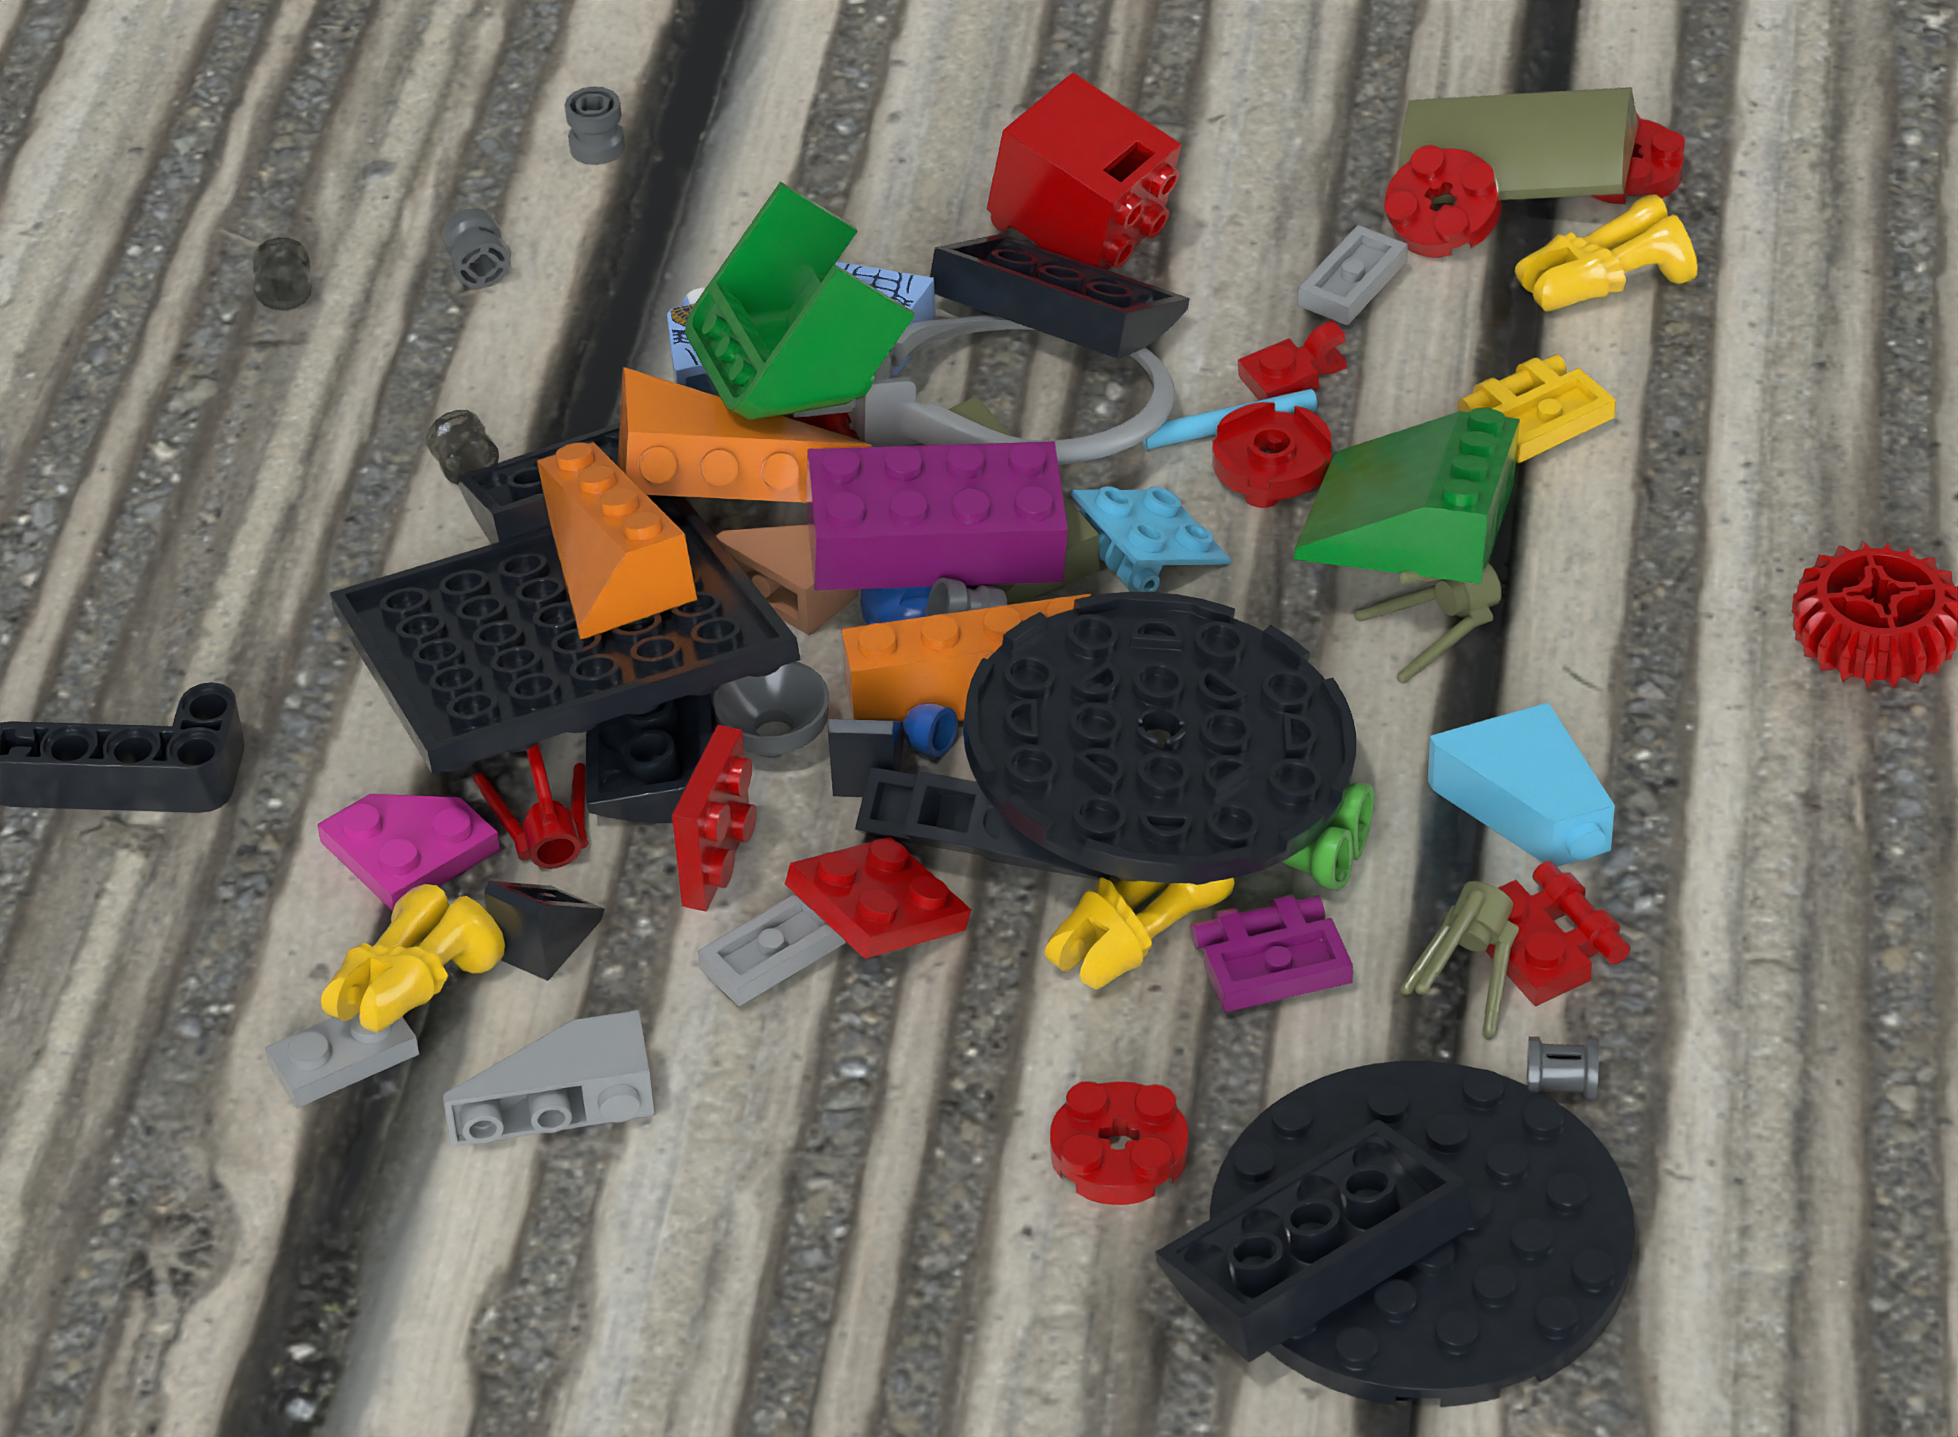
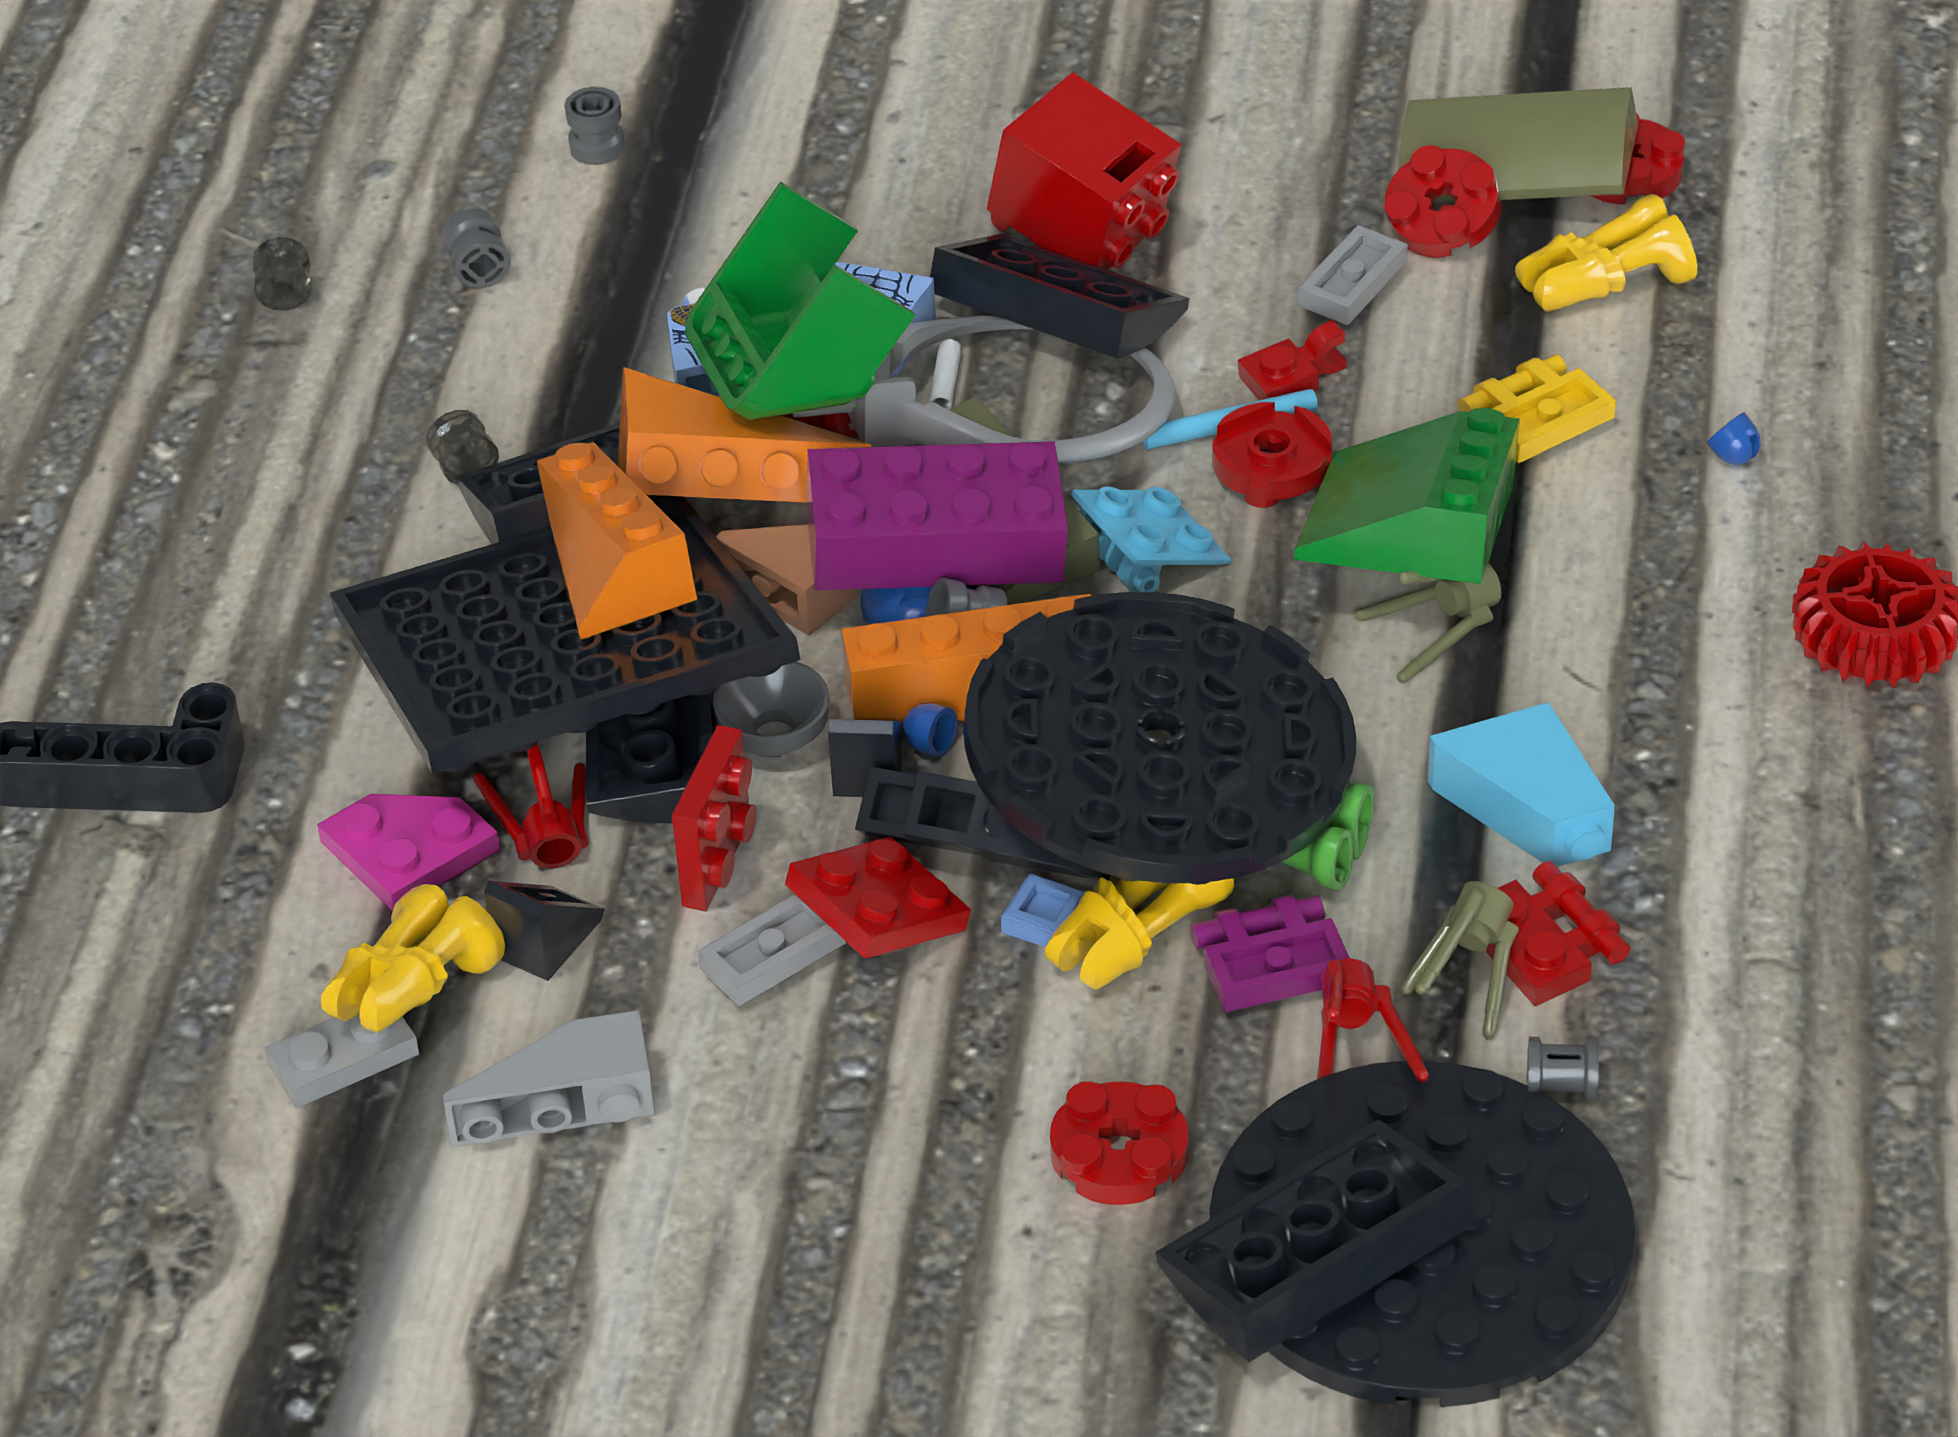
(945, 373): none -> white piece
(1039, 909): none -> medium blue tile
(1350, 1002): none -> red plant
(1736, 441): none -> blue hinge

